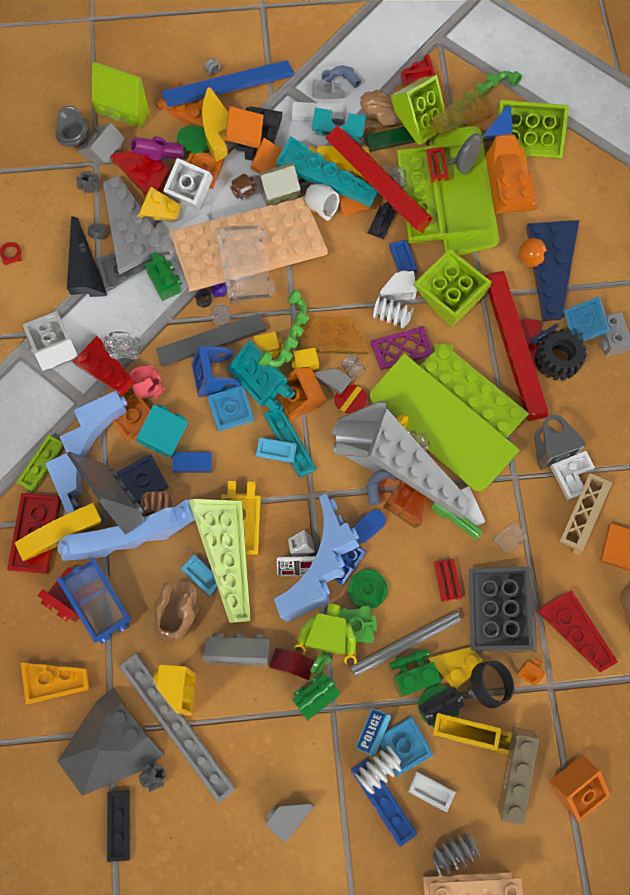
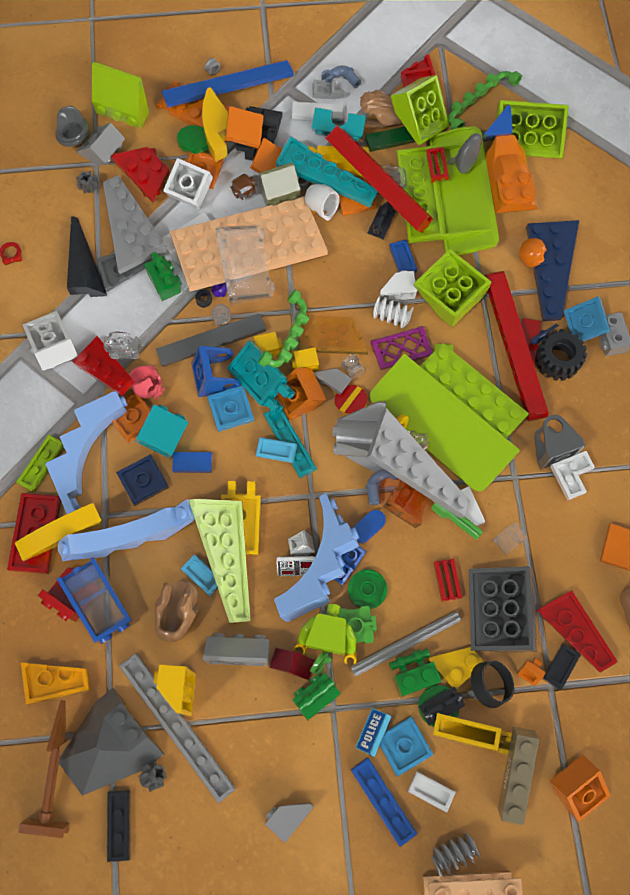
(44, 825): none -> dark orange piece
(96, 231): flat silver tile -> none
(109, 492): dark grey slope -> none
(155, 501): nougat gear -> none
(156, 148): magenta piece -> none
(159, 207): yellow wing -> none
(379, 770): white piece -> none
(461, 113): clear yellow wing -> none
(561, 666): none -> black tile
(578, 547): tan fence -> none

